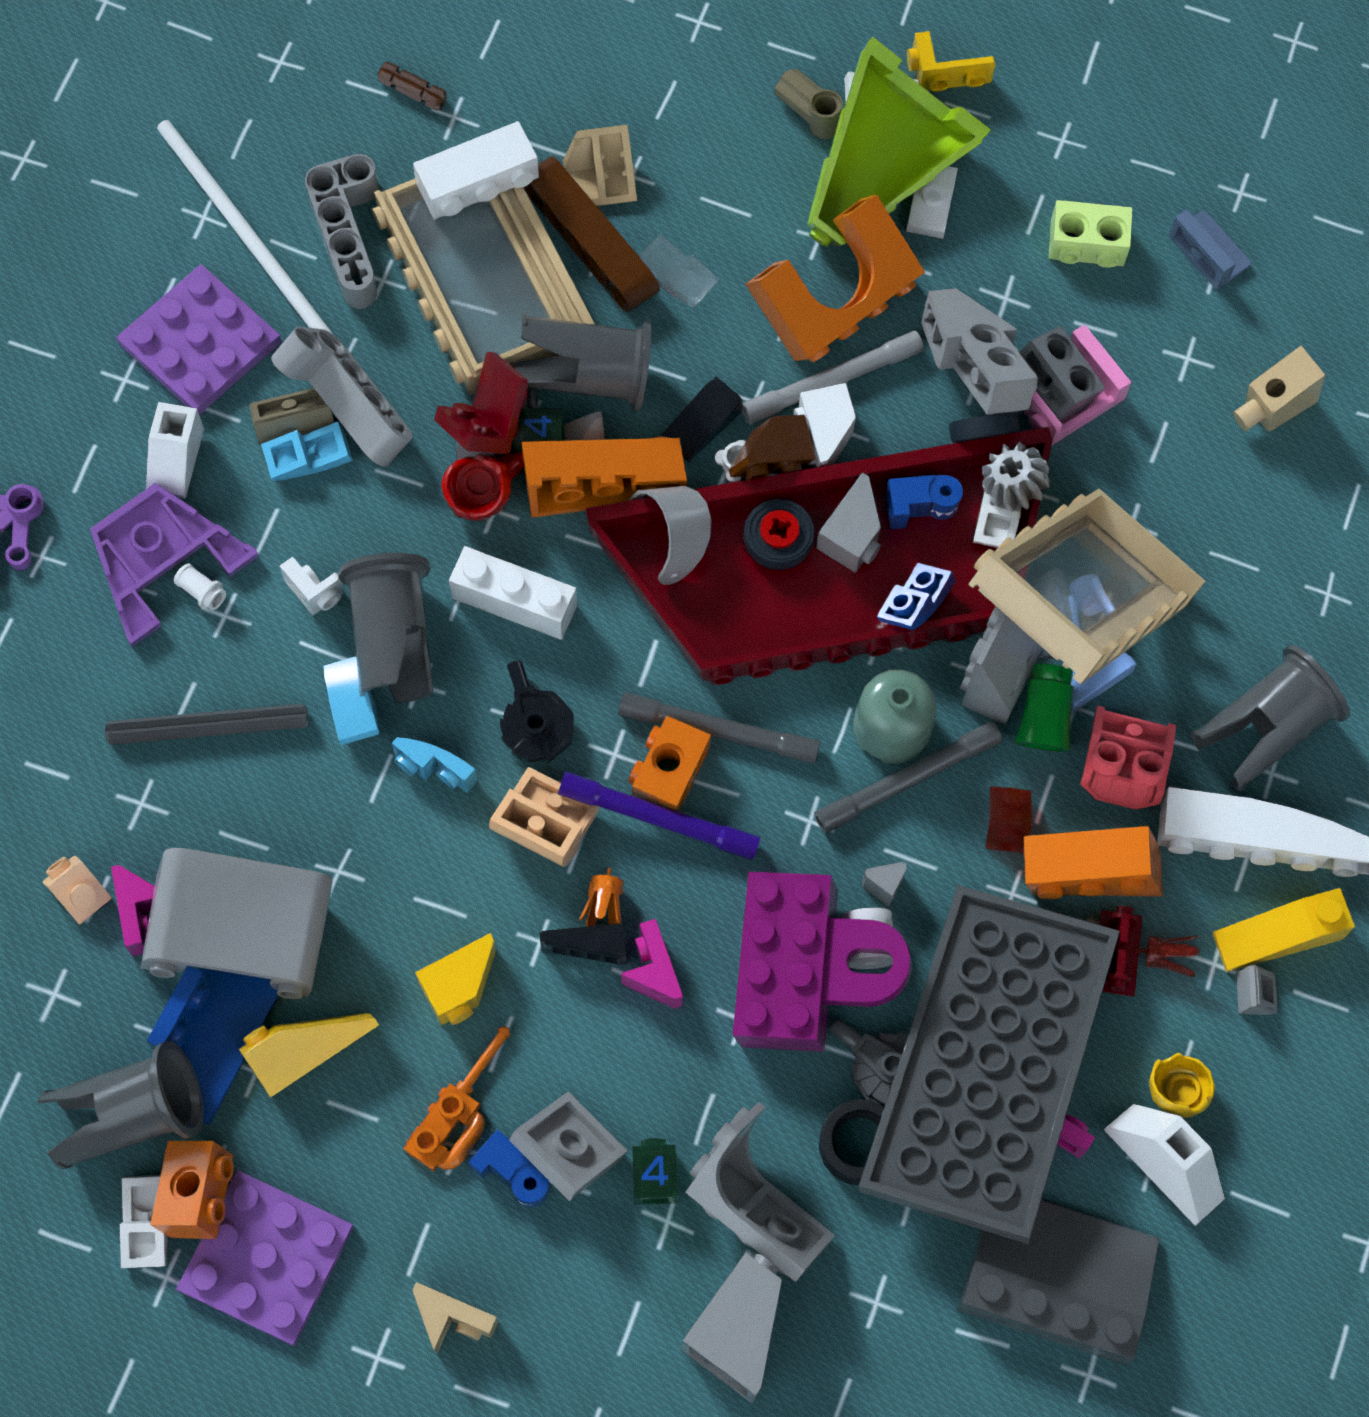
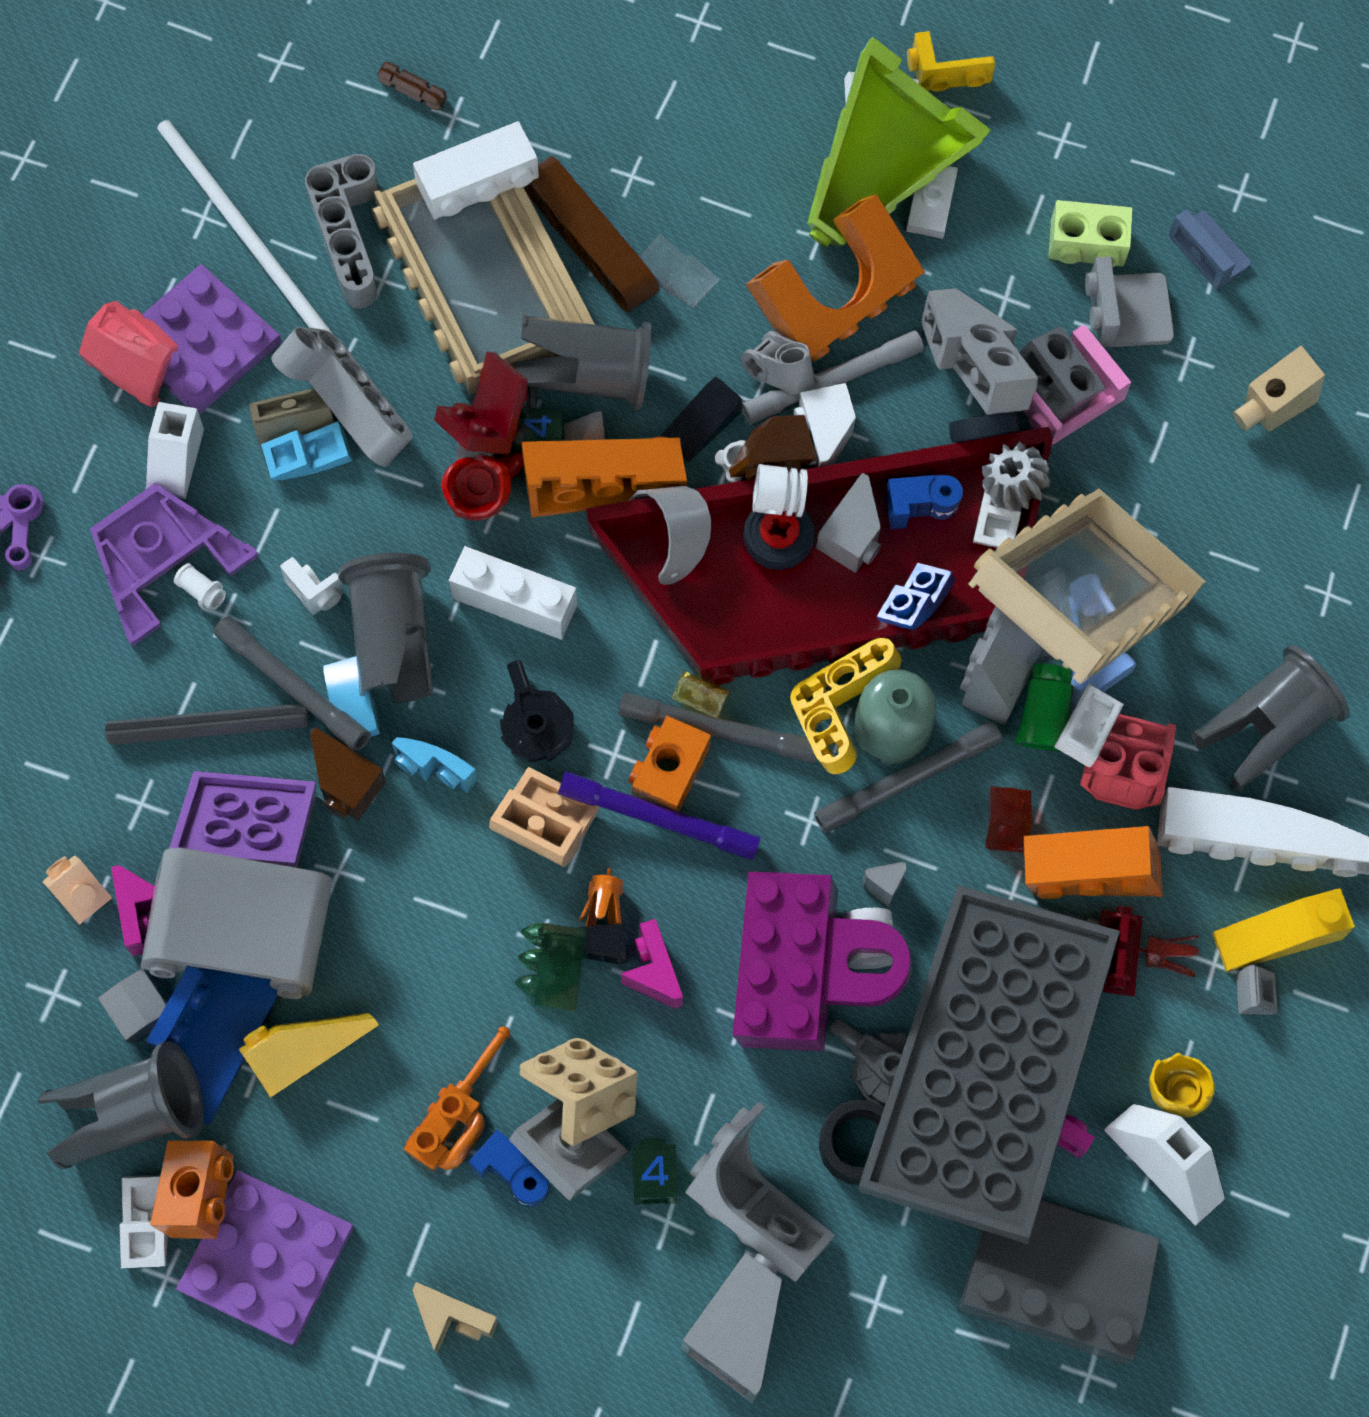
(128, 351): none -> coral slope
(133, 1006): none -> light grey piece
(246, 817): none -> medium lavender plate
(336, 720): none -> dark grey piece
(344, 776): none -> reddish brown slope
(458, 980): yellow slope -> none
(556, 962): none -> clear green plate
(589, 1082): none -> tan bracket
(603, 164): tan slope -> none
(701, 694): none -> clear yellow piece
(779, 490): none -> white piece
(780, 363): none -> light grey piece
(810, 102): dark tan piece -> none
(825, 703): none -> yellow beam
(1089, 725): none -> white plate
(1128, 307): none -> light grey bracket

